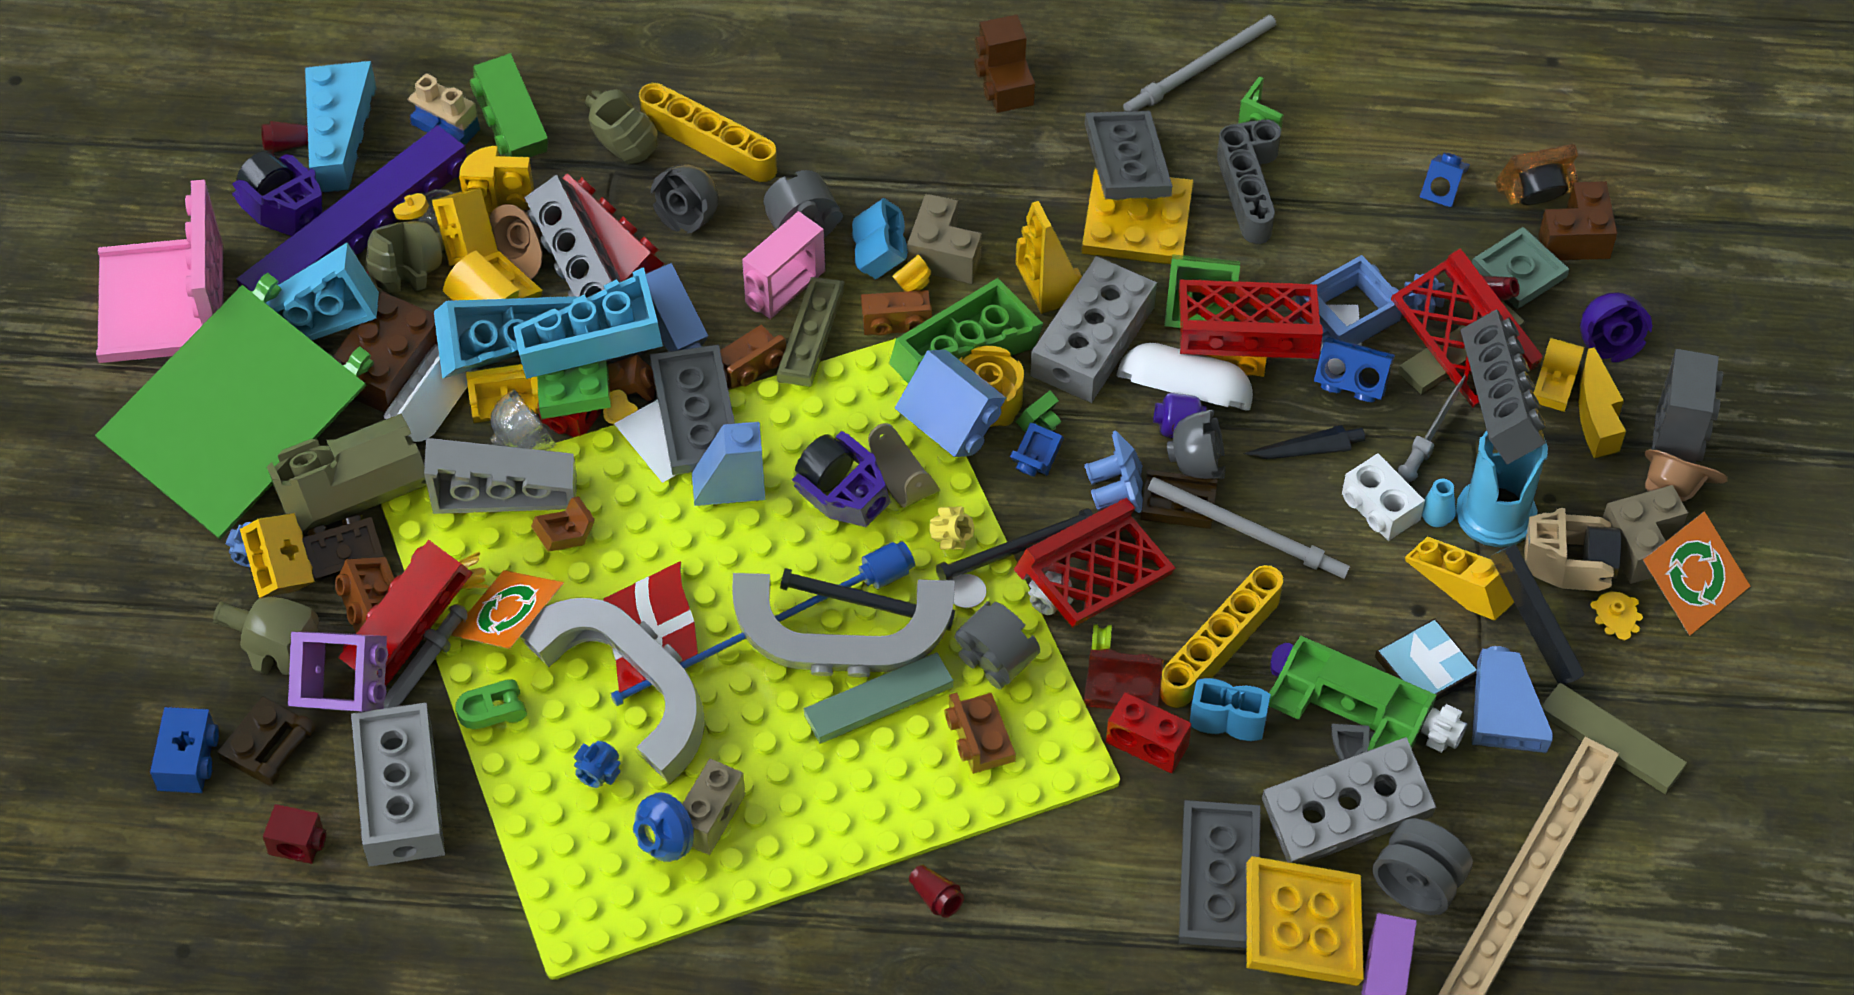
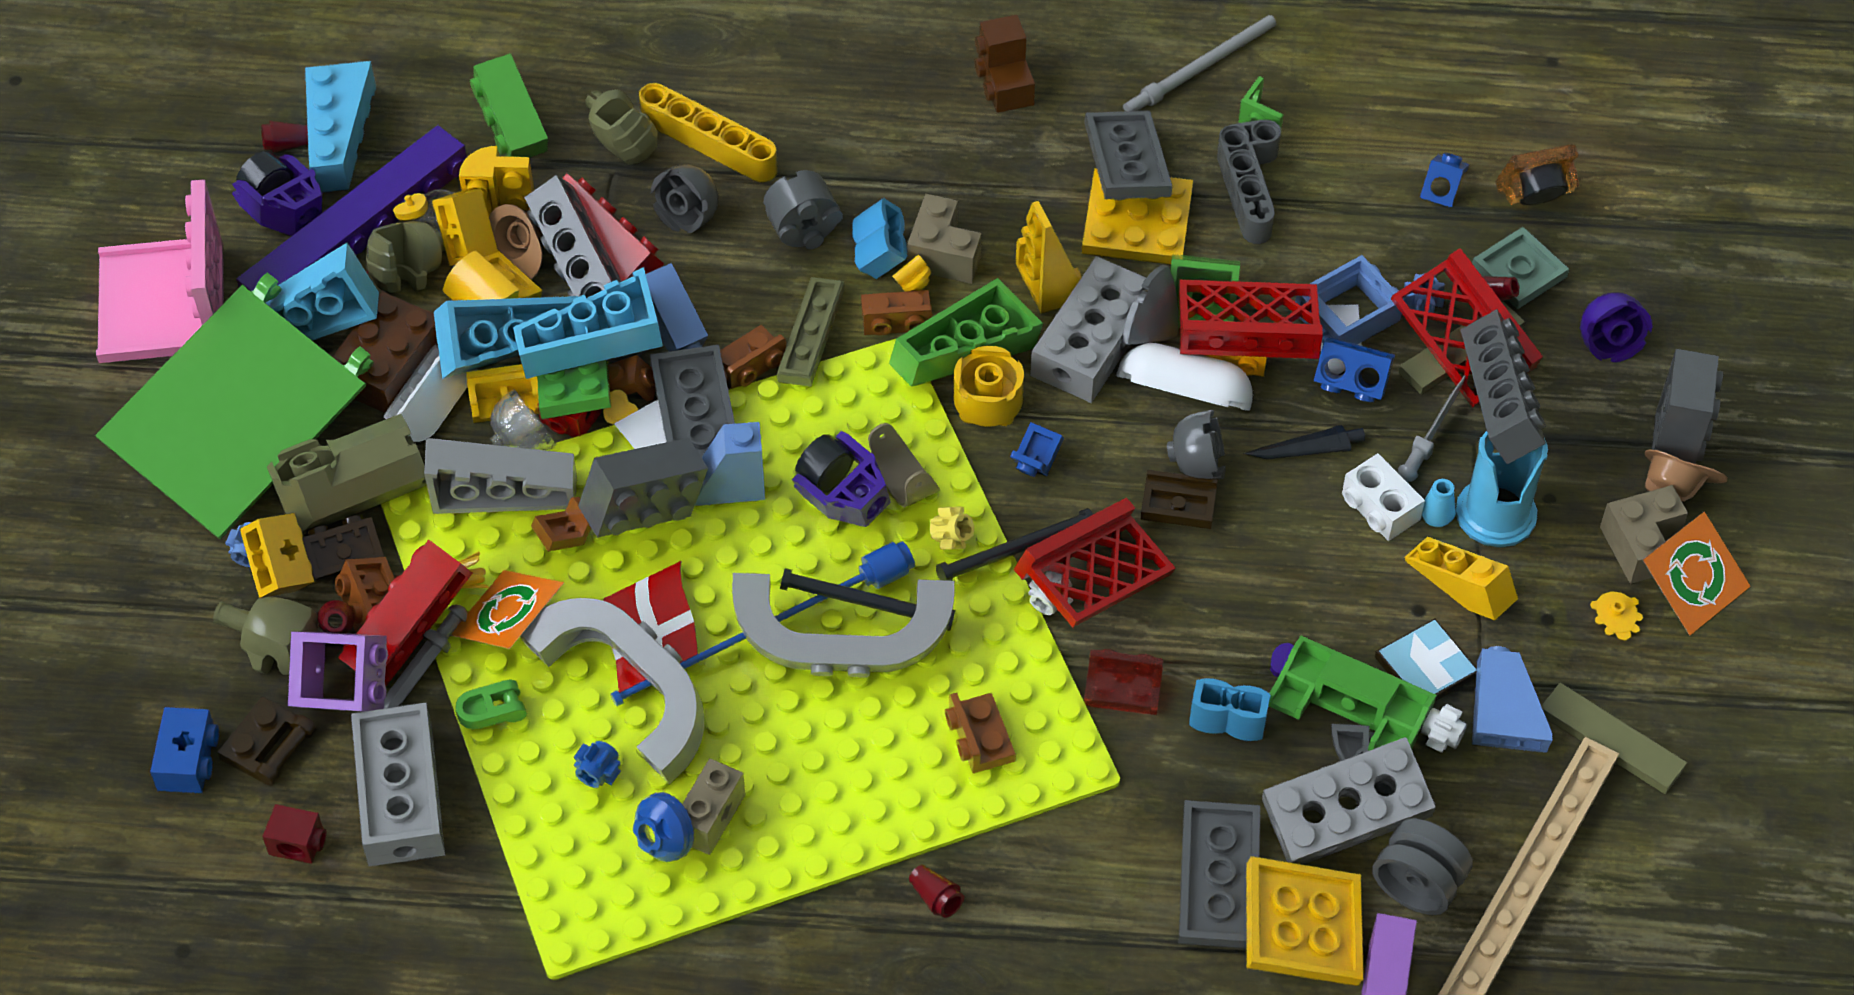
(336, 607): none -> dark red cone
(444, 108): tan hips -> none
(642, 487): none -> dark grey brick
(783, 265): bright pink window -> none
(878, 697): sand green tile -> none
(950, 403): medium blue brick -> none
(968, 590): white sticker -> none
(996, 644): dark grey brick -> none
(1041, 413): bright green tile -> none
(1101, 637): lime bush -> none
(1124, 463): medium blue connector -> none
(1148, 732): red brick -> none
(1155, 312): none -> dark grey brick
(1174, 409): dark purple head -> none
(1227, 622): yellow beam -> none
(1312, 557): light grey bar -> none
(1537, 615): black tile -> none
(1547, 550): tan piece -> none
(1558, 374): yellow plate -> none
(1584, 228): reddish brown brick -> none
(1600, 407): yellow slope -> none

